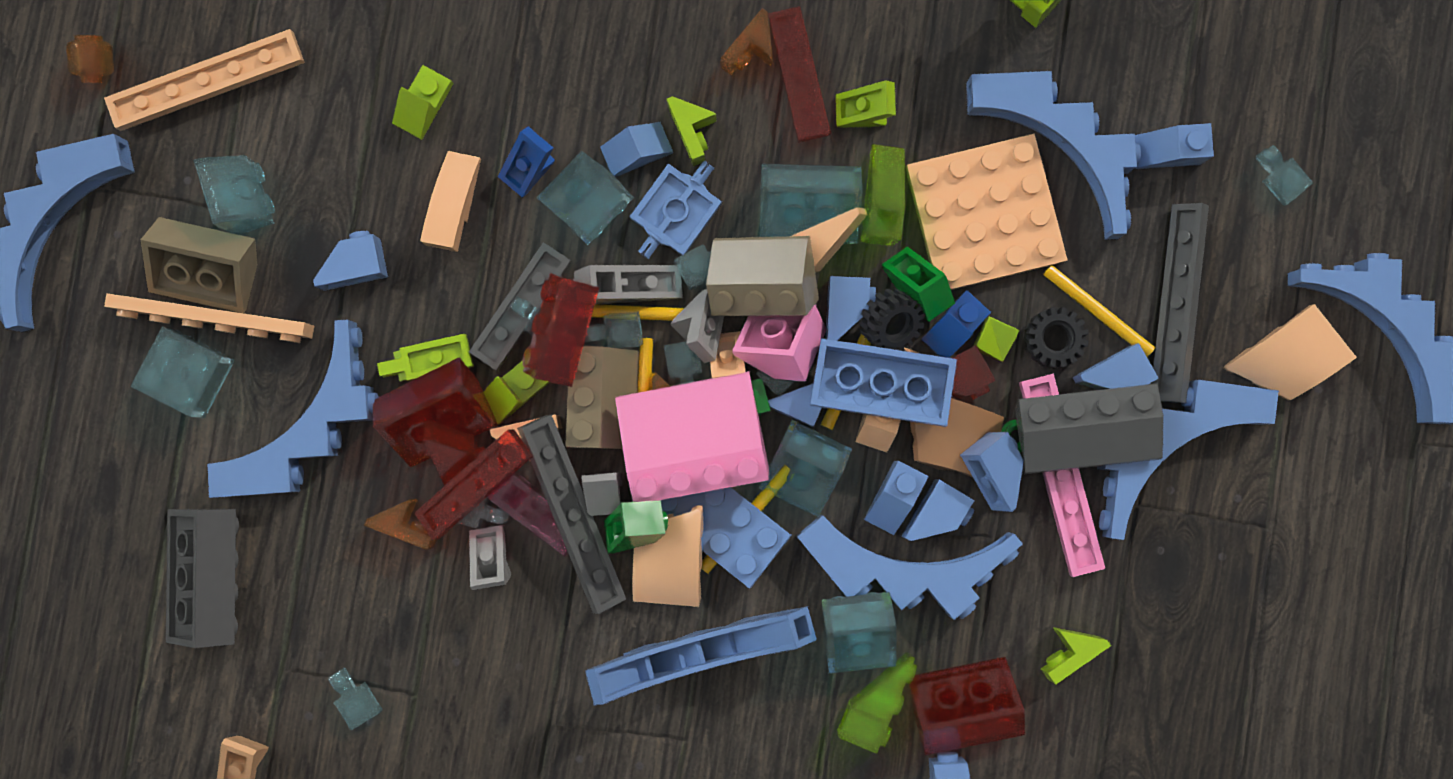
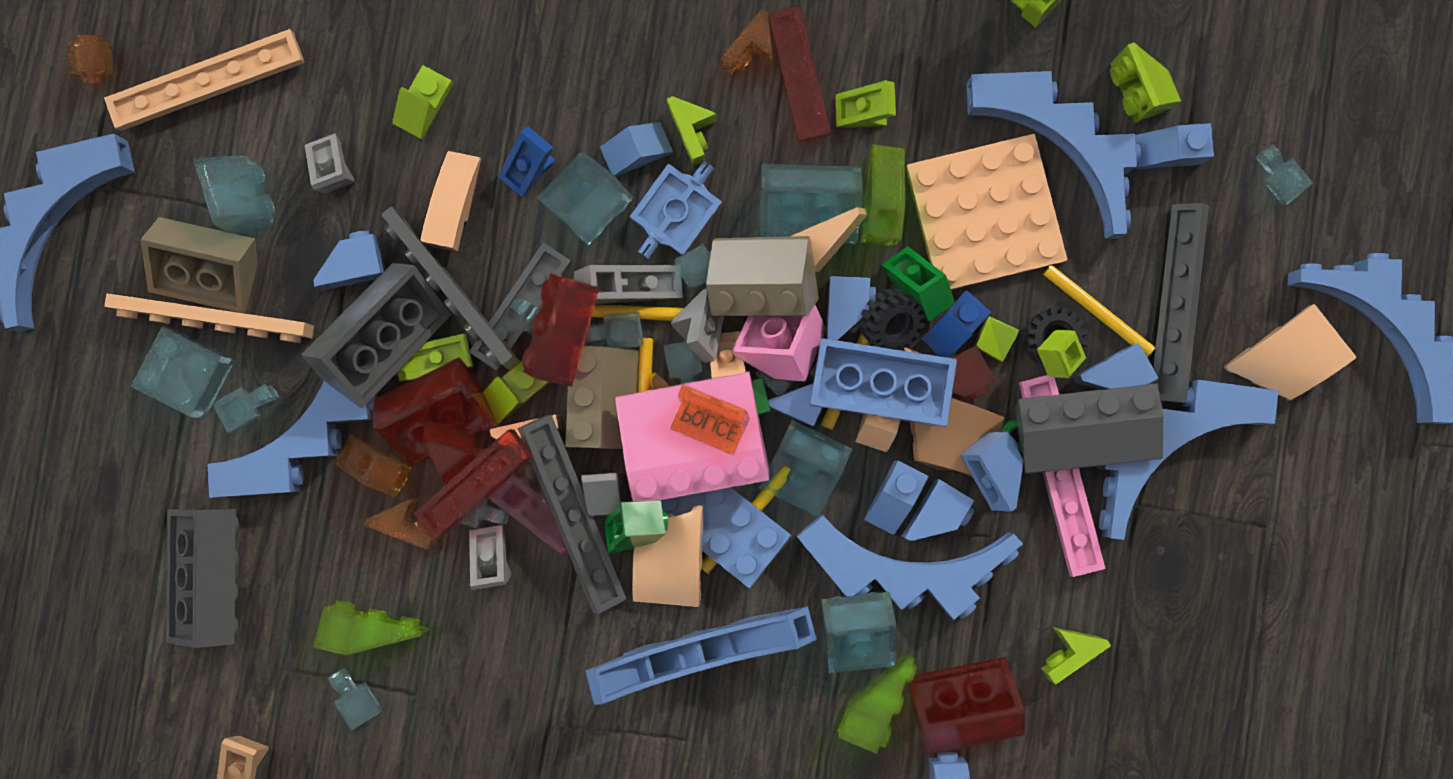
(241, 407): none -> clear light blue plate
(327, 164): none -> light grey slope
(353, 631): none -> clear neon green slope
(373, 466): none -> clear orange slope
(377, 333): none -> dark grey slope
(457, 300): none -> dark grey plate
(710, 420): none -> clear orange panel
(1061, 353): none -> lime slope
(1144, 83): none -> lime slope

